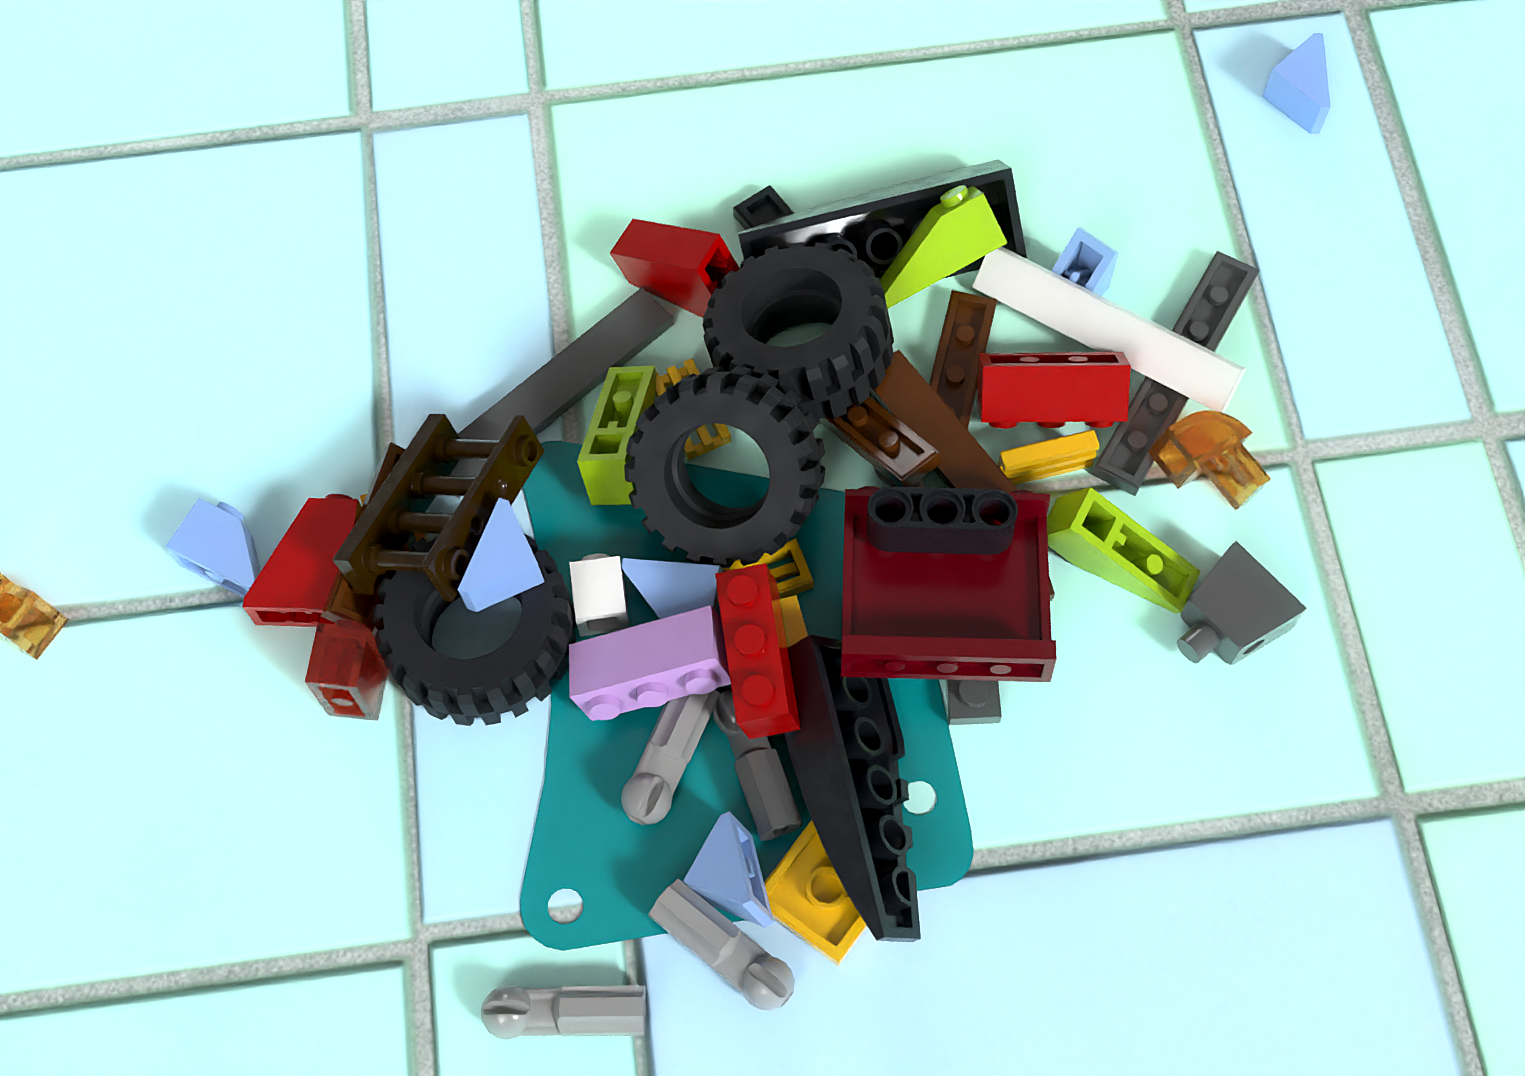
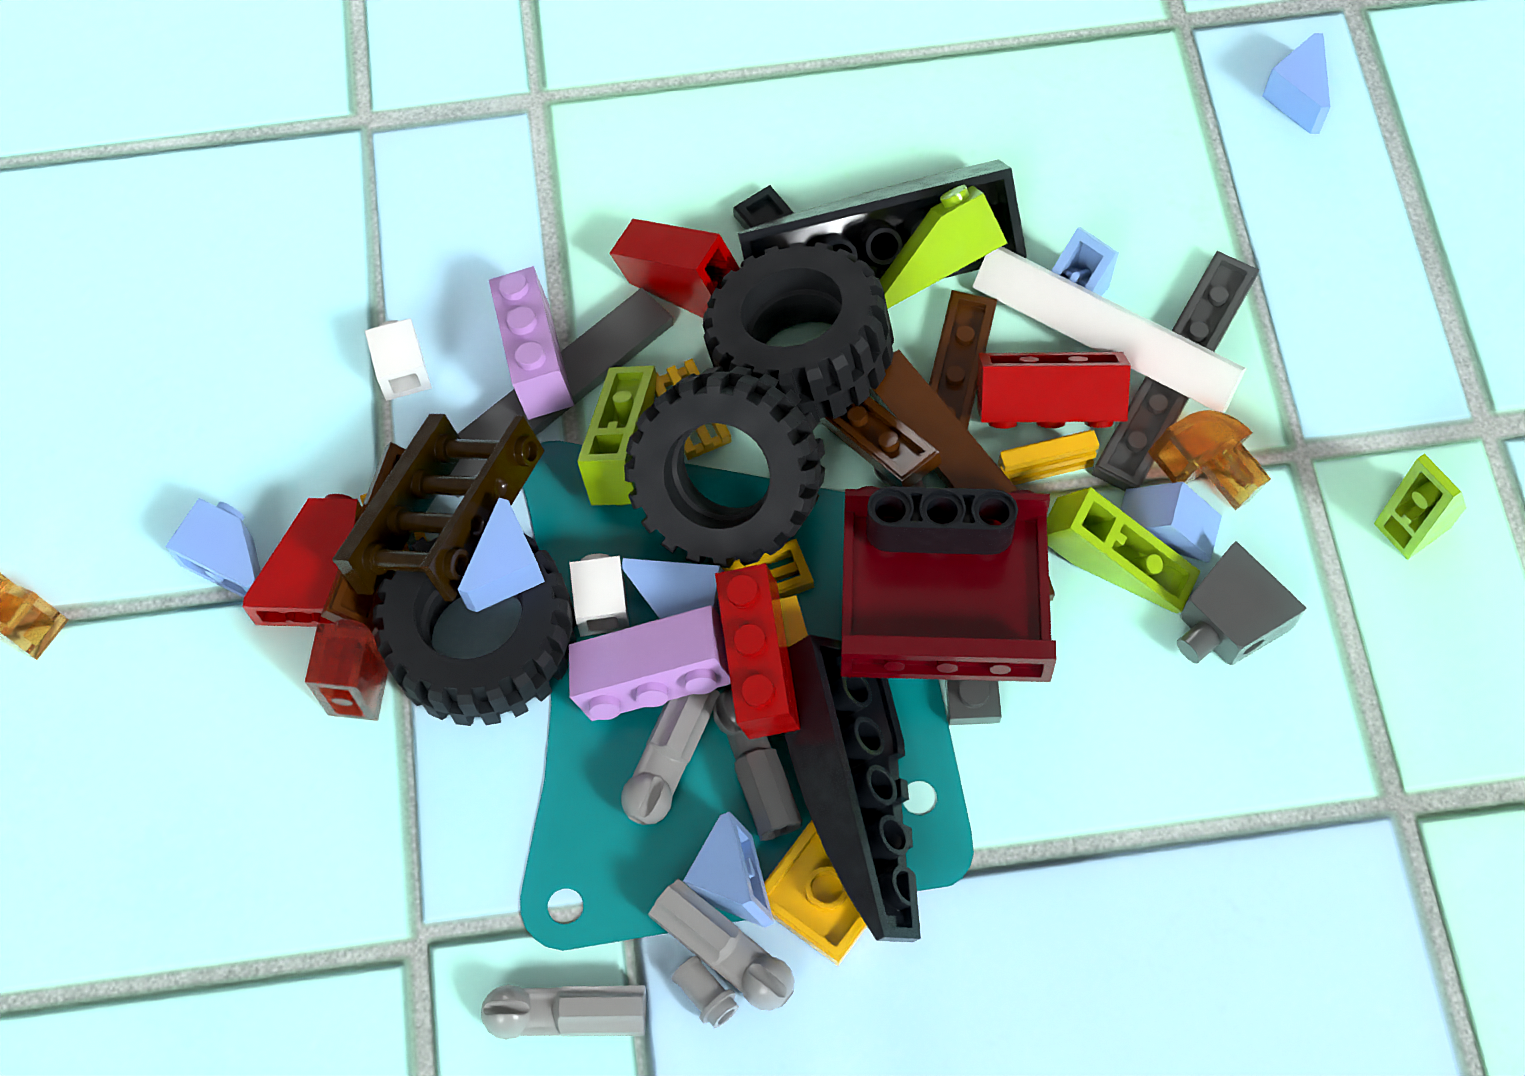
(398, 359): none -> white brick
(530, 343): none -> lavender brick
(705, 992): none -> light grey pin
(1175, 517): none -> light blue slope
(1420, 508): none -> lime slope

